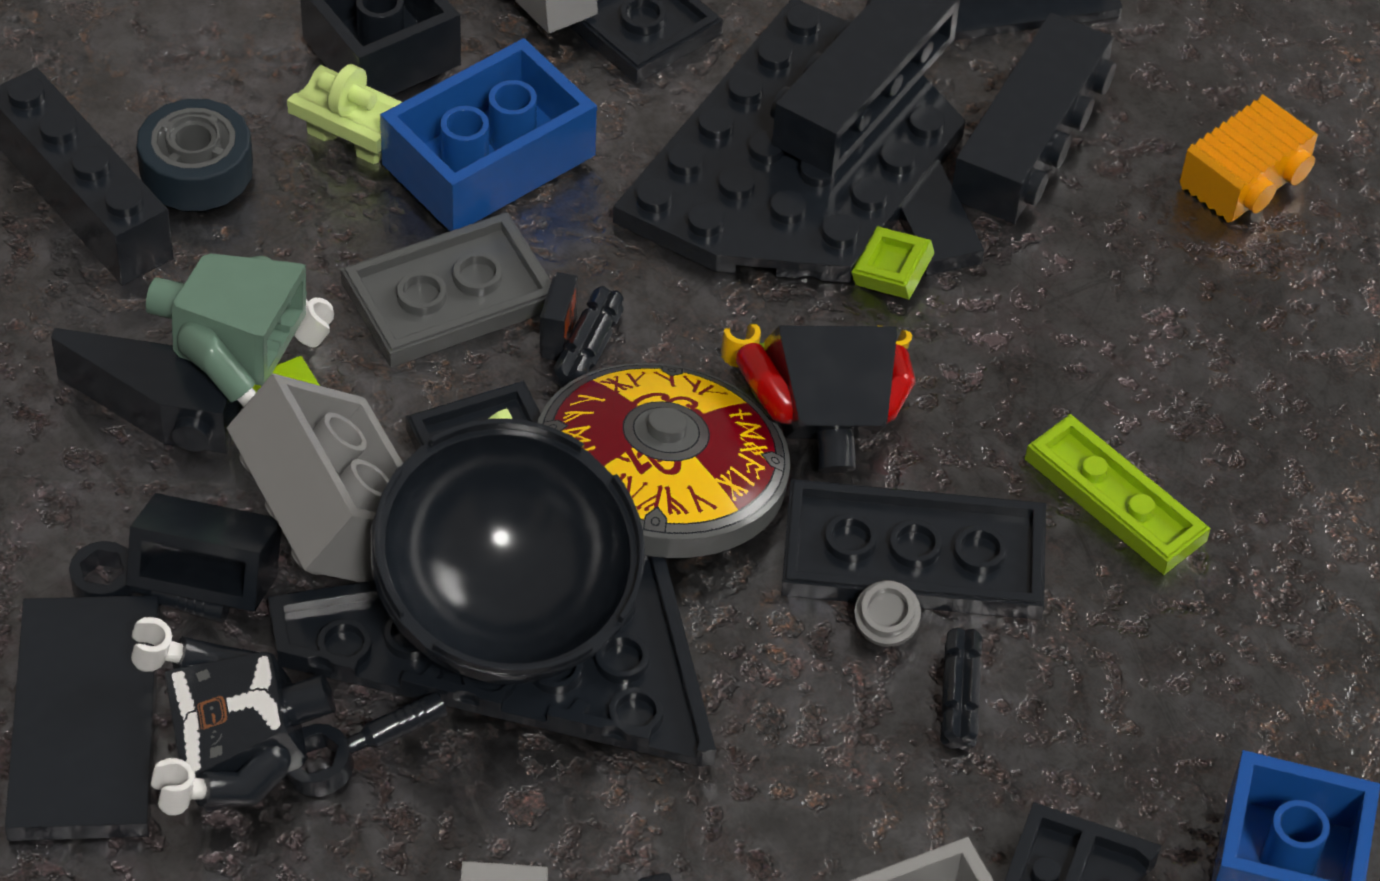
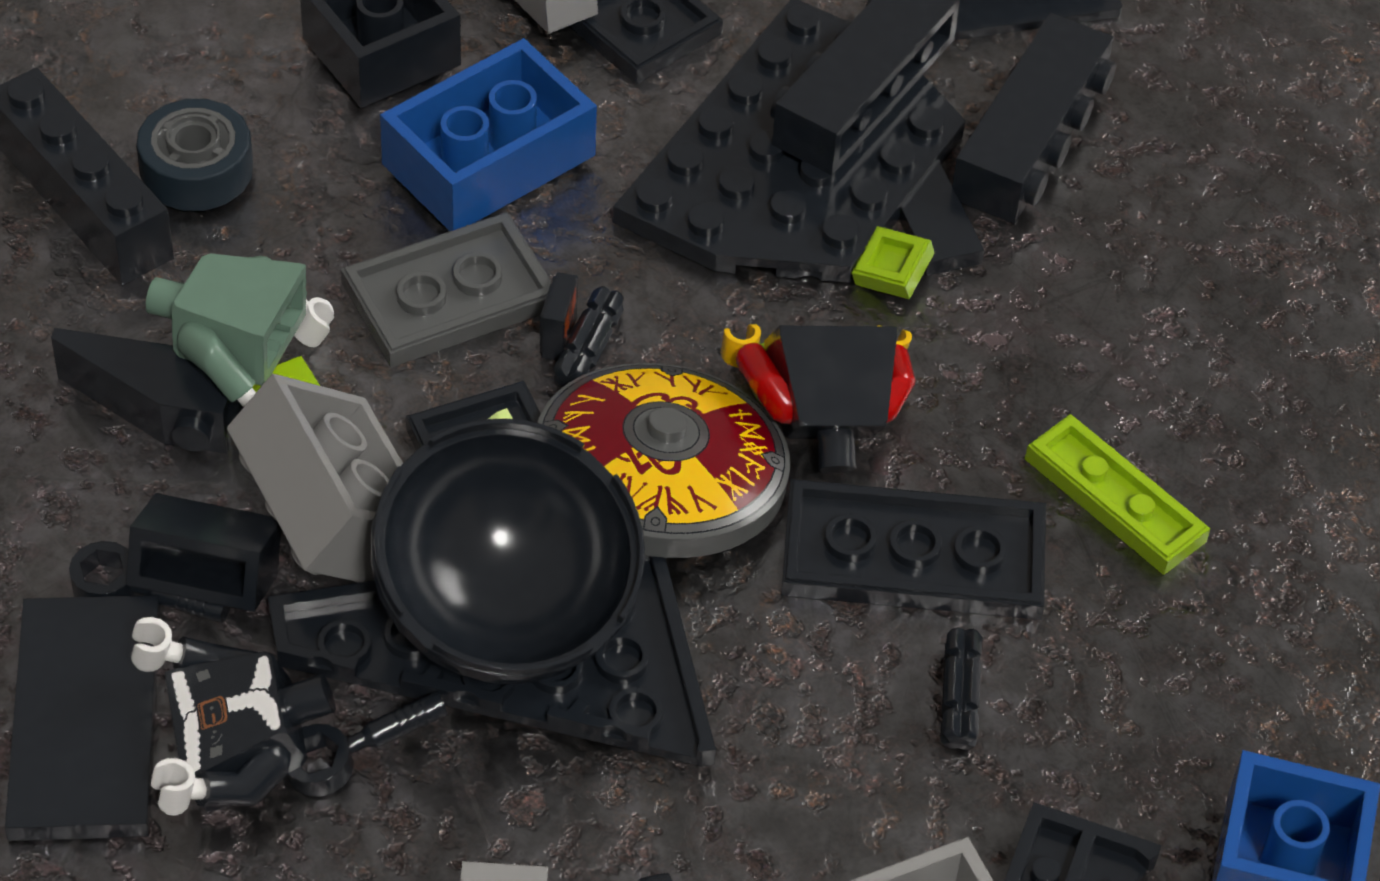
(343, 107): yellowish green hips -> none
(887, 613): light grey plate -> none
(1248, 159): light orange brick -> none

